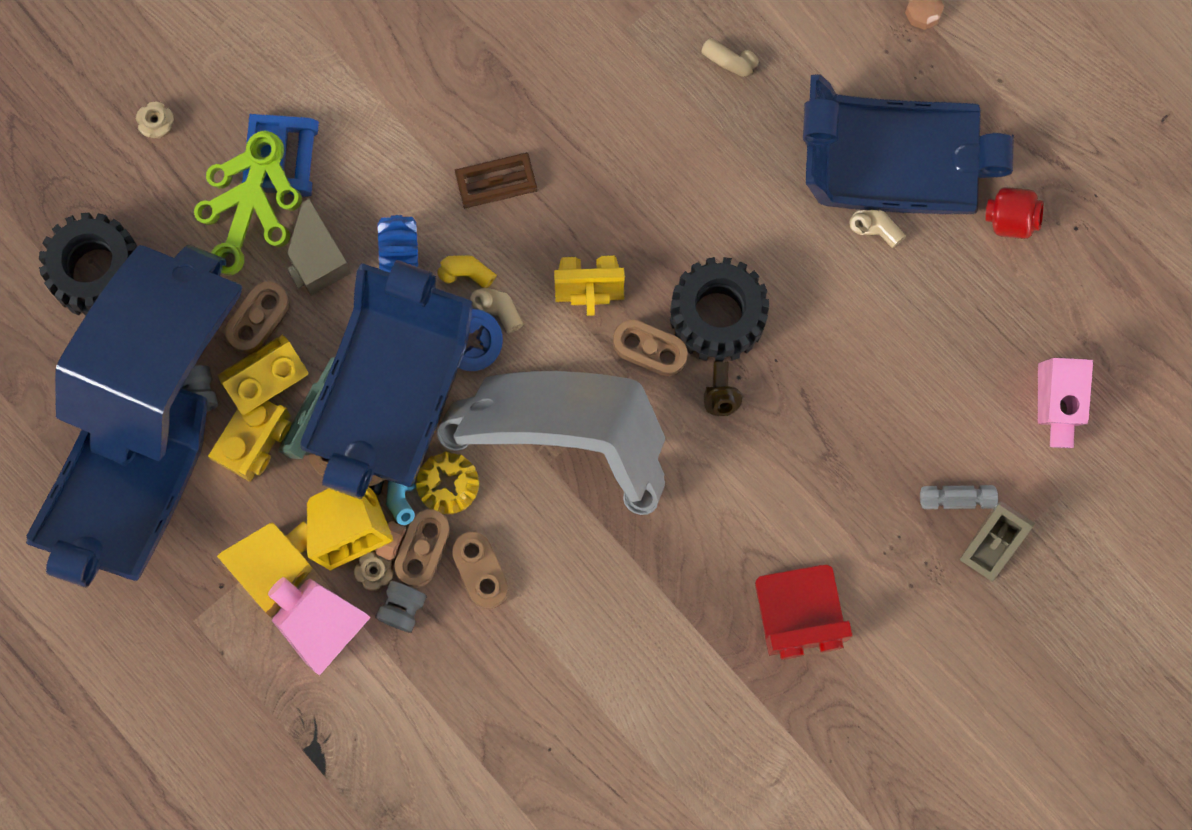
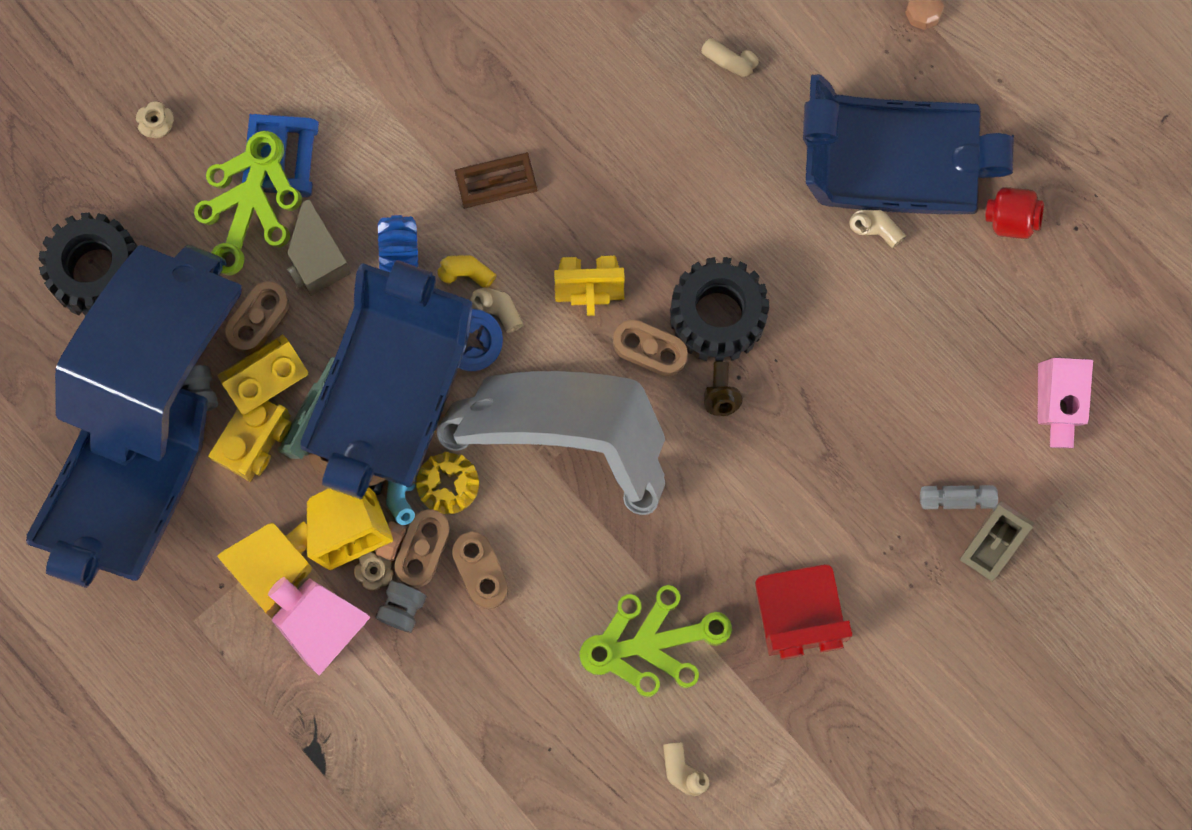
(649, 643): none -> lime plant
(682, 775): none -> tan arm

